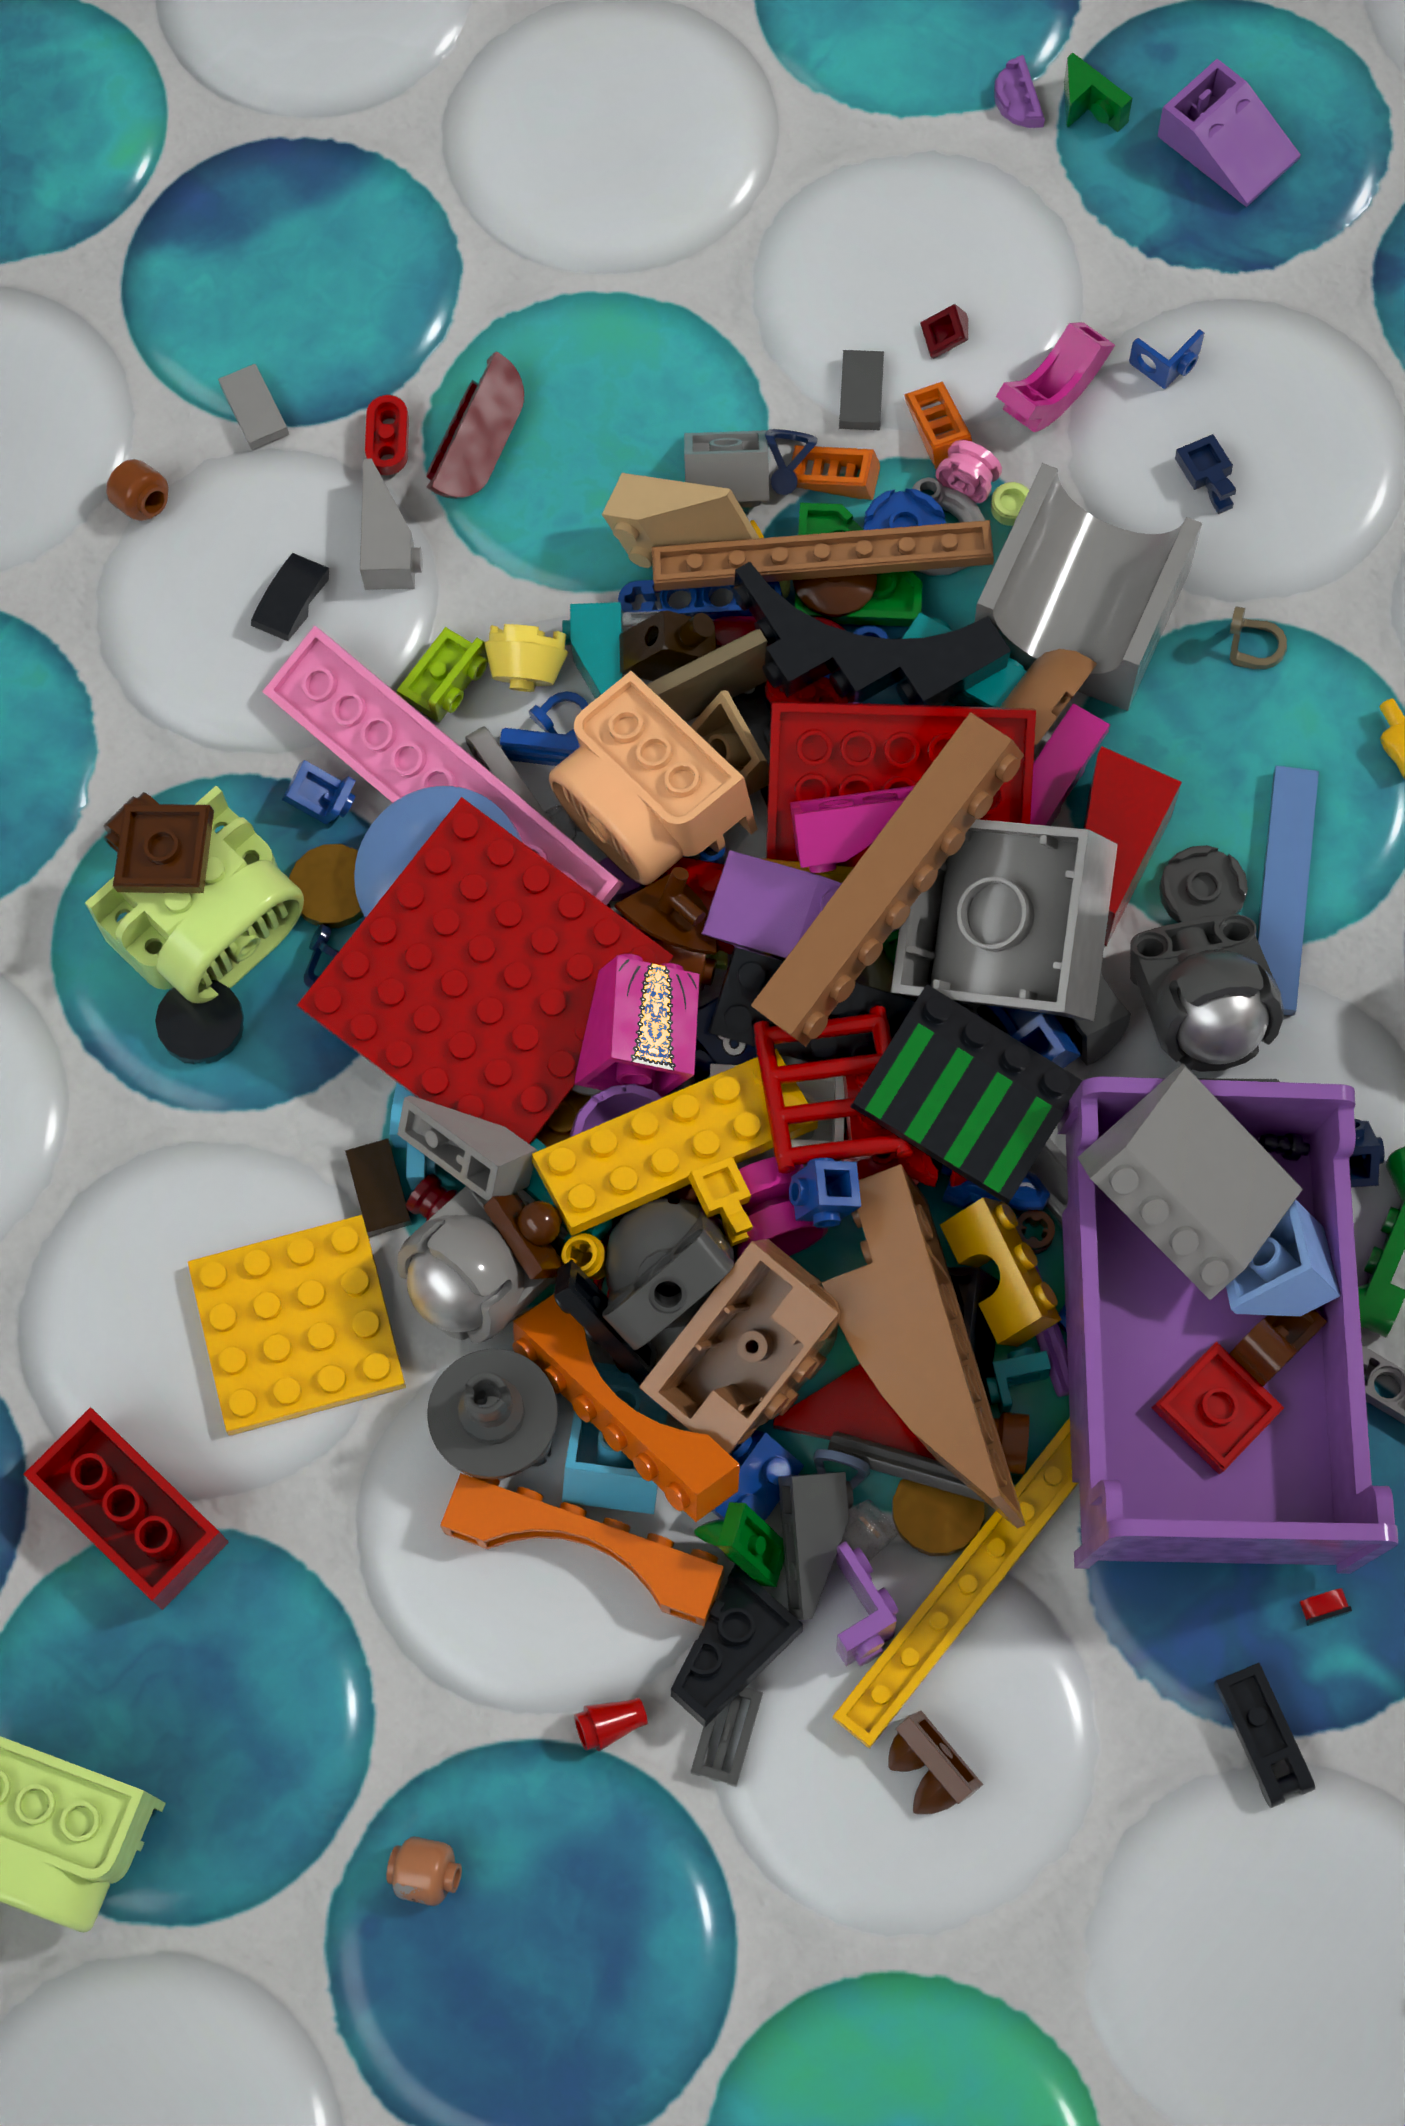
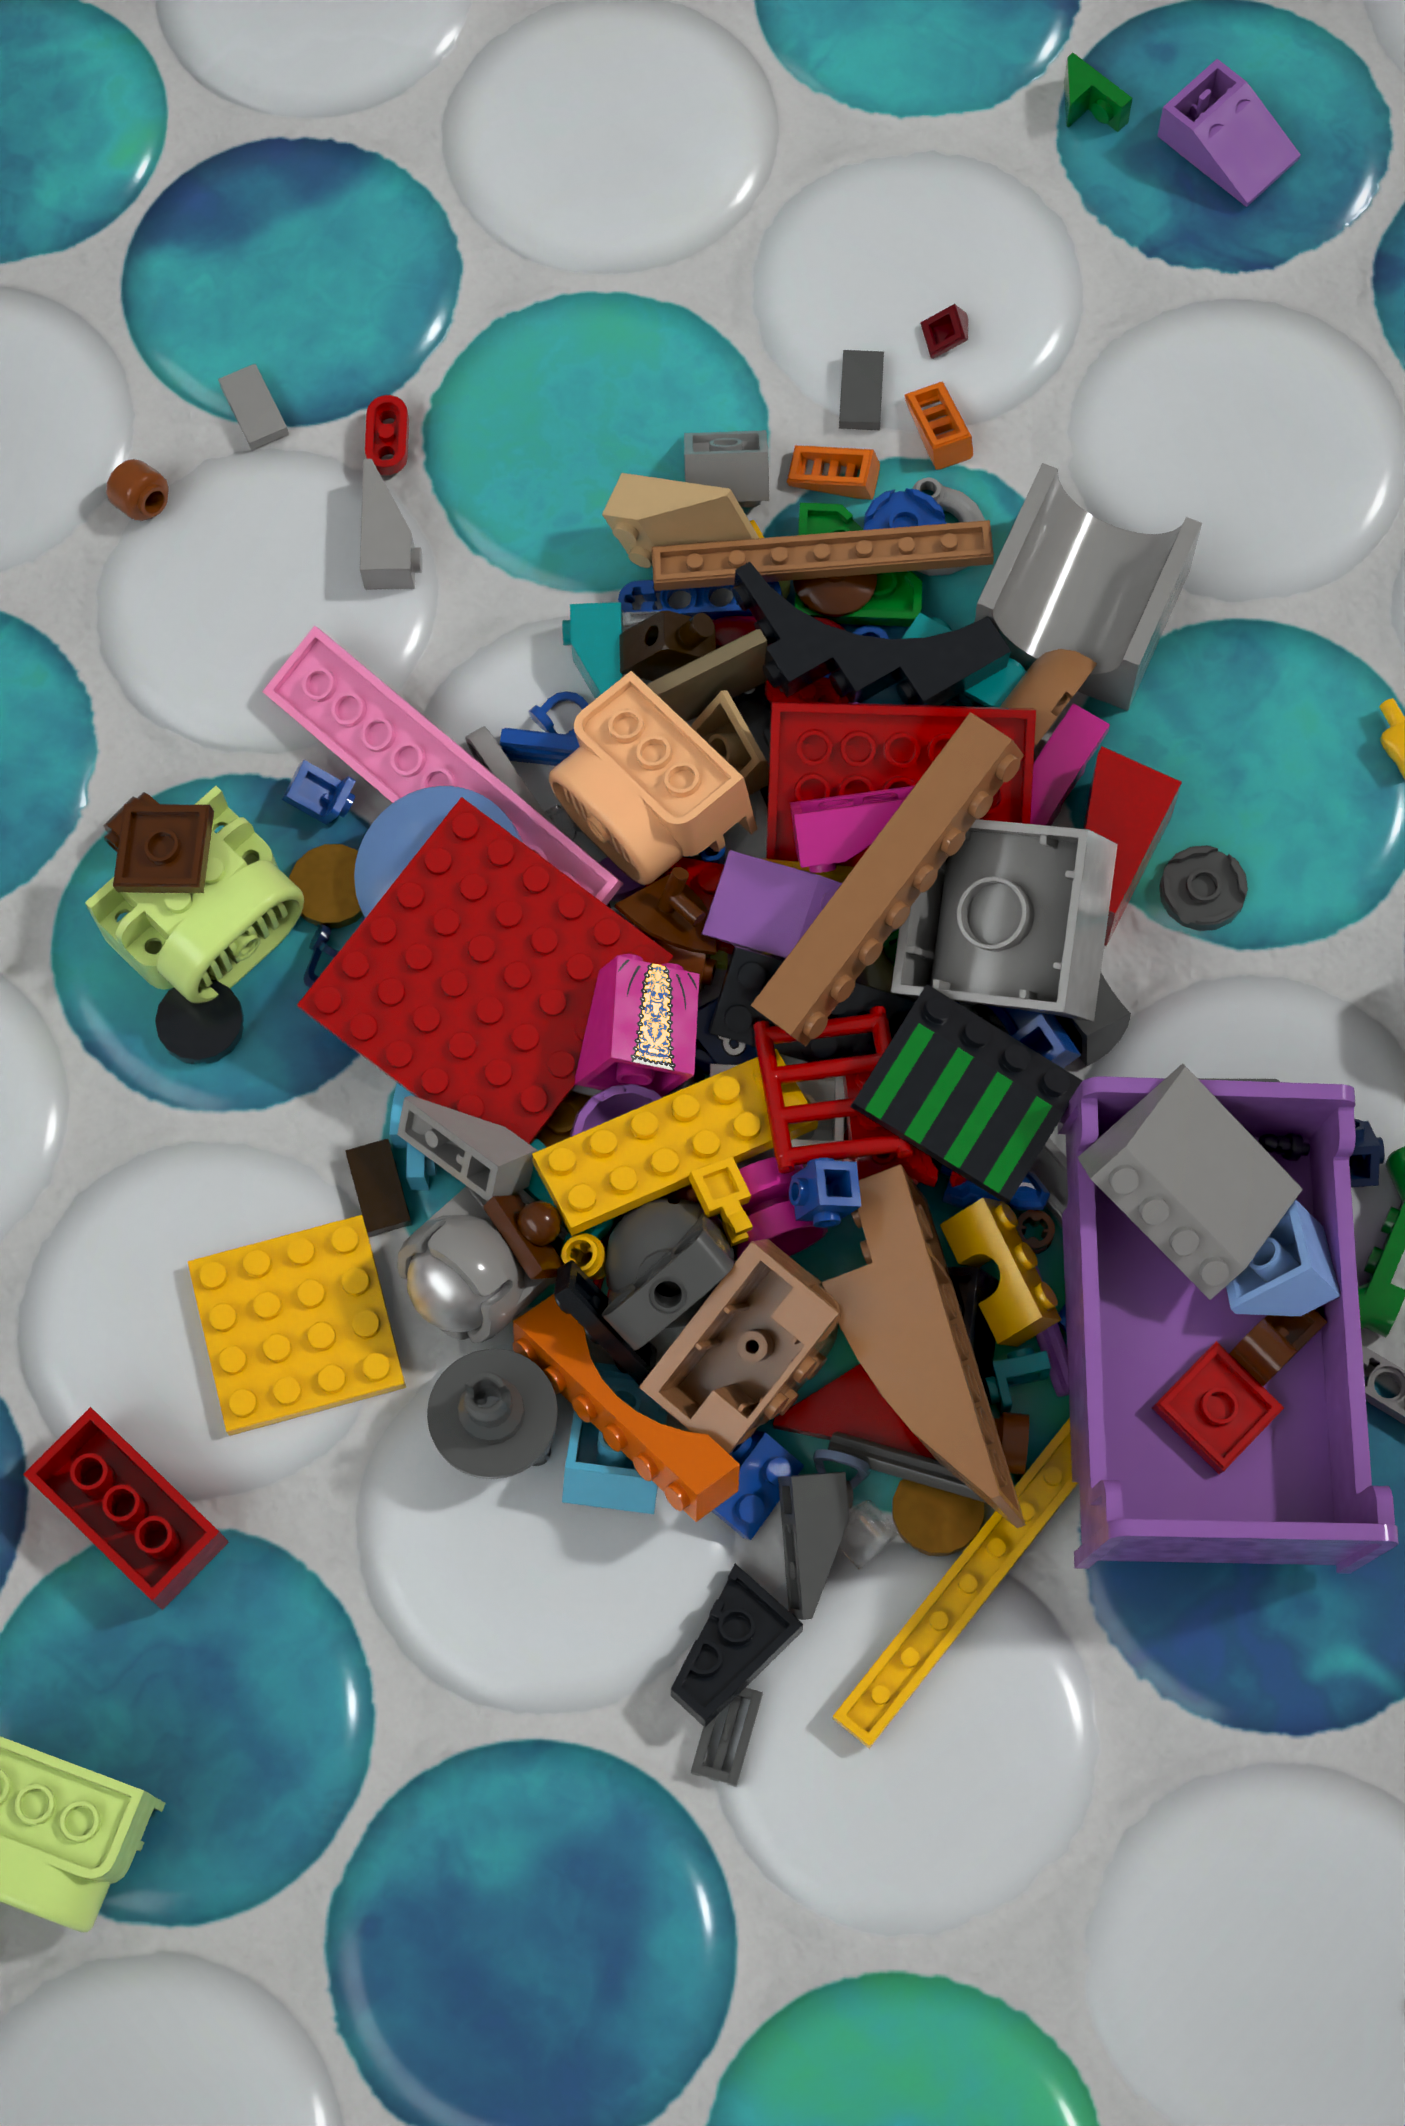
(288, 596): black slope -> none
(423, 1871): nougat head -> none
(429, 1197): dark red wheel -> none
(443, 674): lime bracket -> none
(478, 431): brick -> none
(493, 1516): orange arch -> none
(525, 656): light yellow cone -> none
(608, 1722): red cone -> none
(747, 1542): green tile -> none
(784, 478): dark blue piece -> none
(865, 1638): medium lavender bracket -> none
(948, 1777): reddish brown tile -> none
(969, 470): bright pink wheel -> none
(1007, 502): yellowish green tile -> none
(1017, 96): medium lavender tile -> none
(1059, 379): dark pink arch -> none
(1166, 370): blue bracket -> none
(1207, 990): dark grey piece -> none
(1208, 465): dark blue plate -> none
(1248, 661): dark tan piece -> none
(1264, 1733): black plate -> none
(1287, 877): medium blue tile -> none
(1325, 1606): red piece -> none

